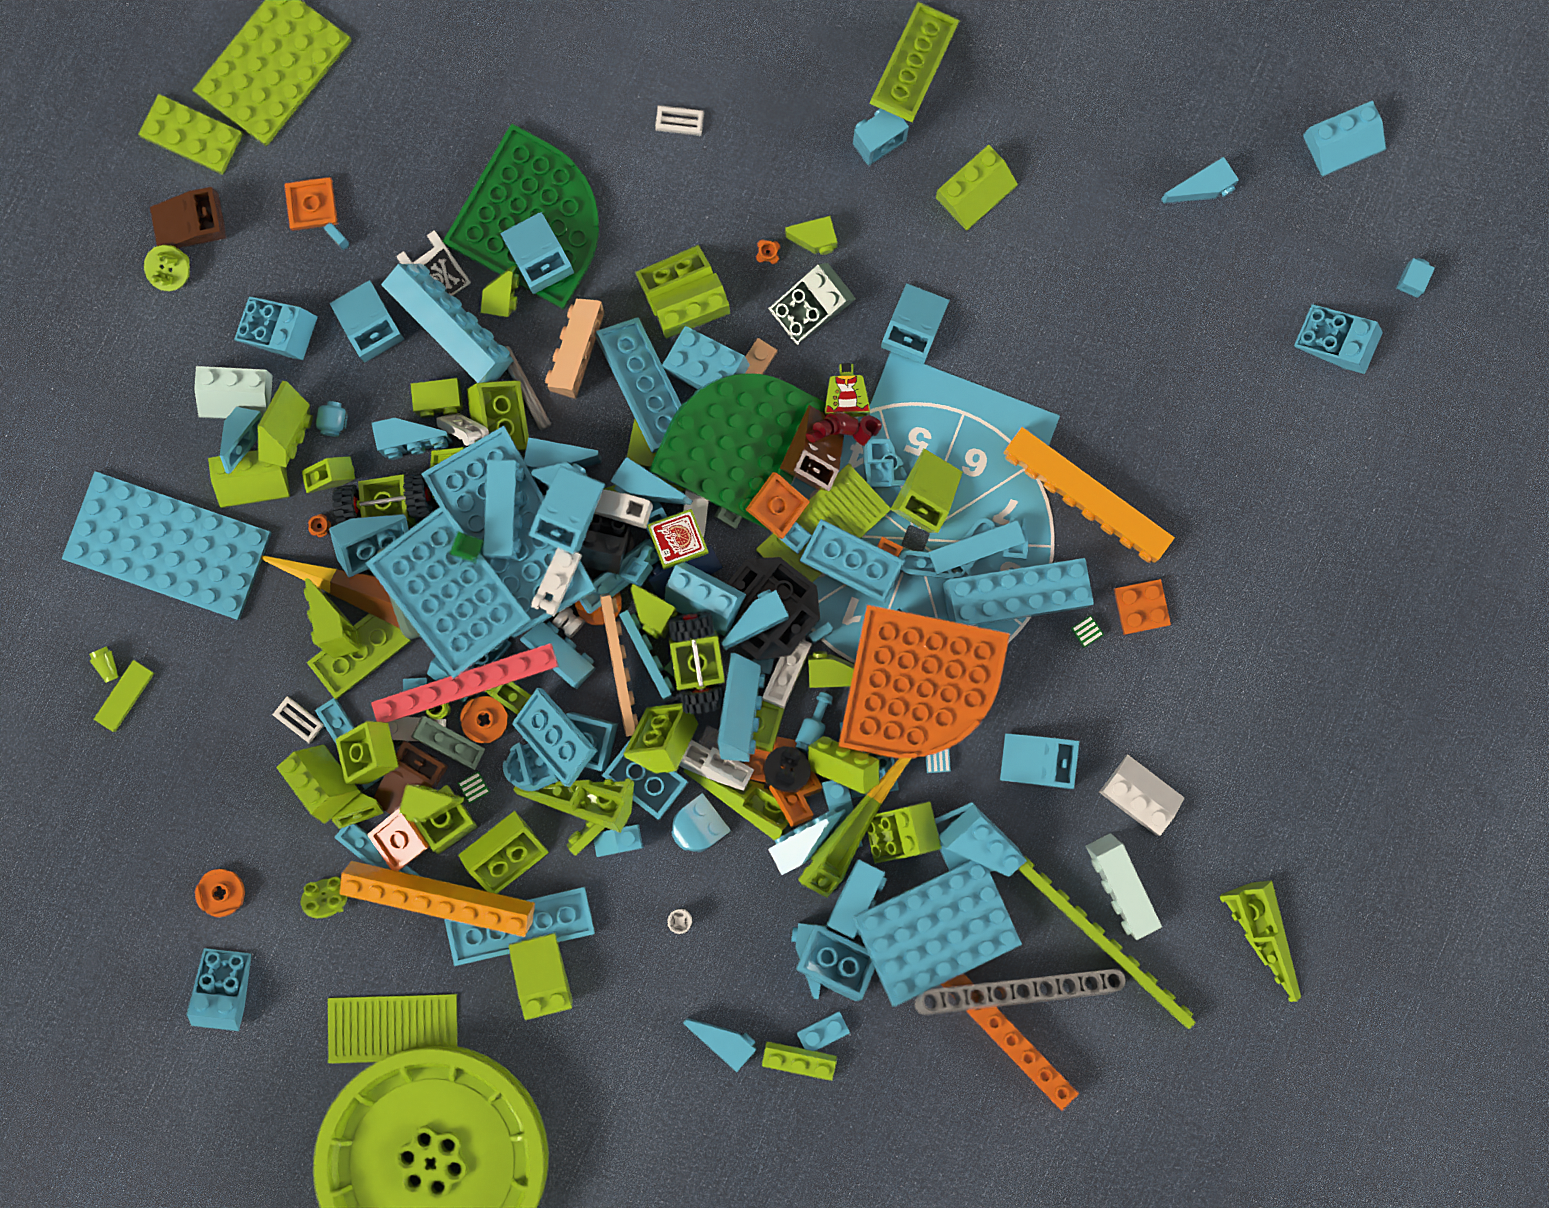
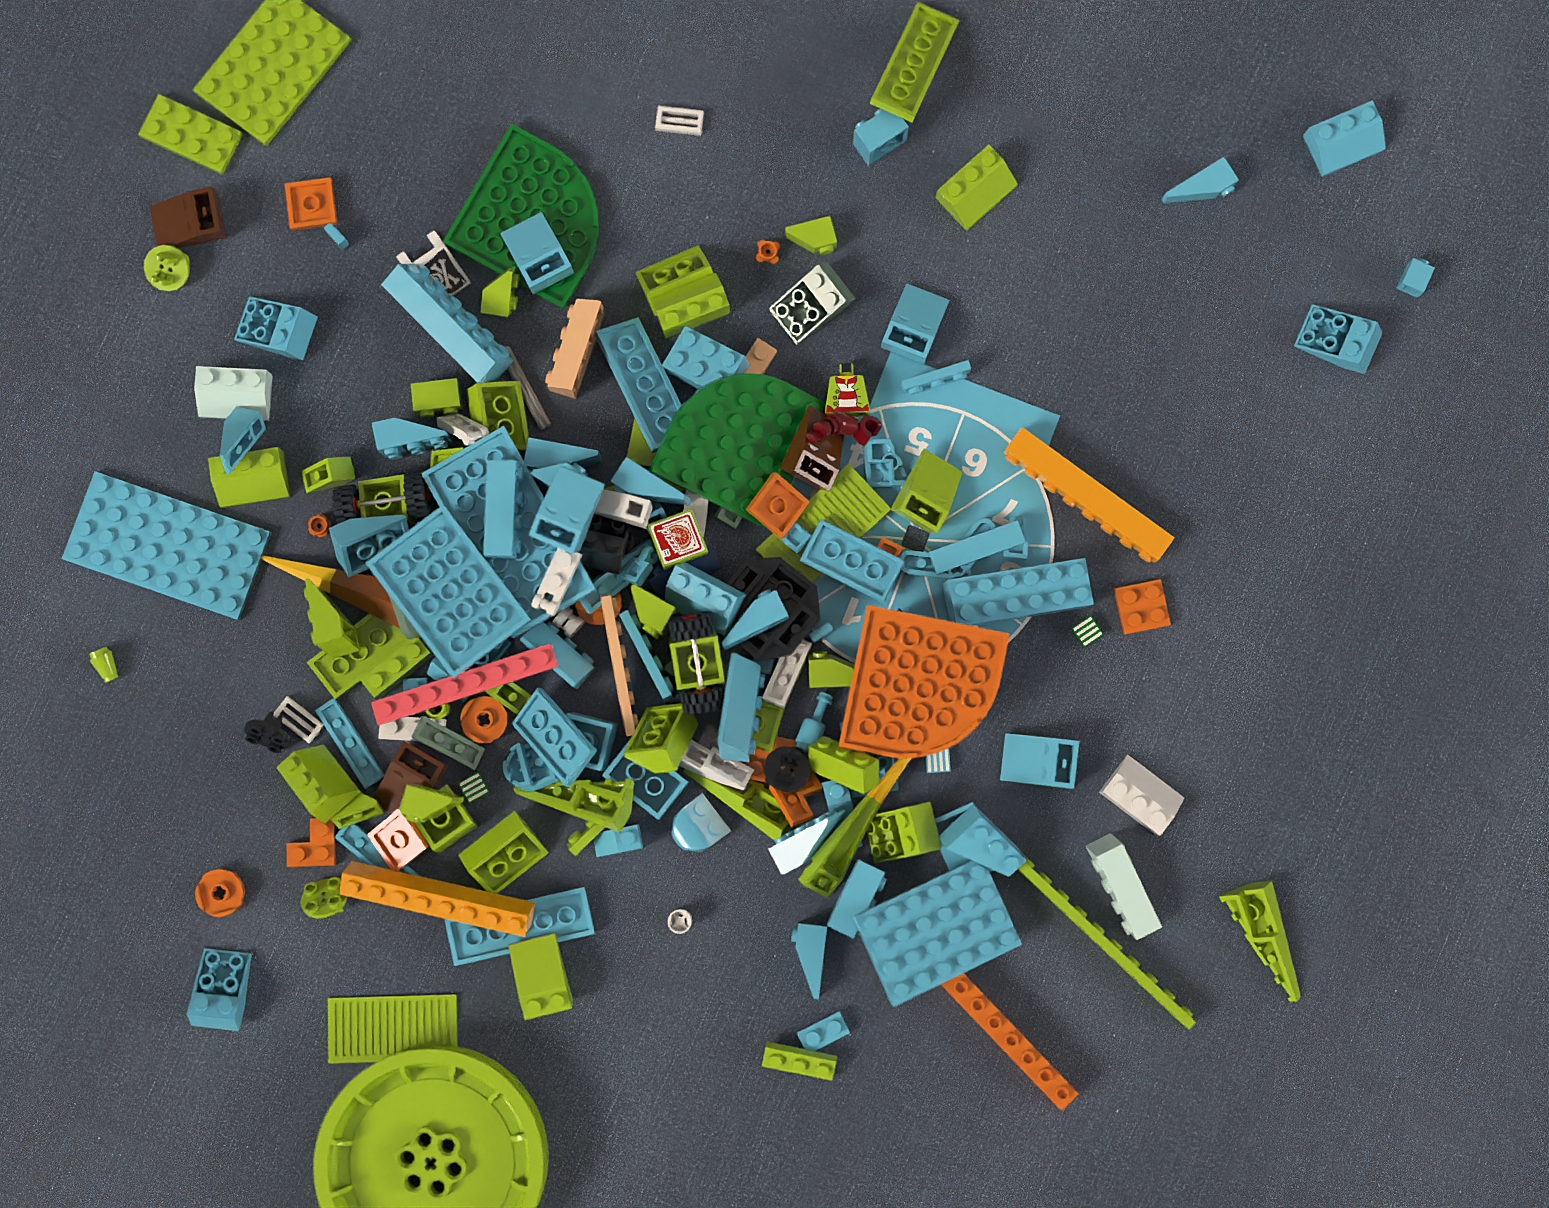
(124, 696): lime tile -> none
(267, 733): none -> black plate
(283, 426): lime slope -> none
(320, 849): none -> orange plate
(331, 419): medium azure head -> none
(366, 321): medium azure slope -> none
(366, 752): lime brick -> none
(396, 667): none -> lime brick
(466, 547): green panel -> none
(726, 1043): medium azure slope -> none
(837, 963): medium azure slope -> none
(936, 378): none -> medium azure plate
(1010, 996): light grey beam -> none

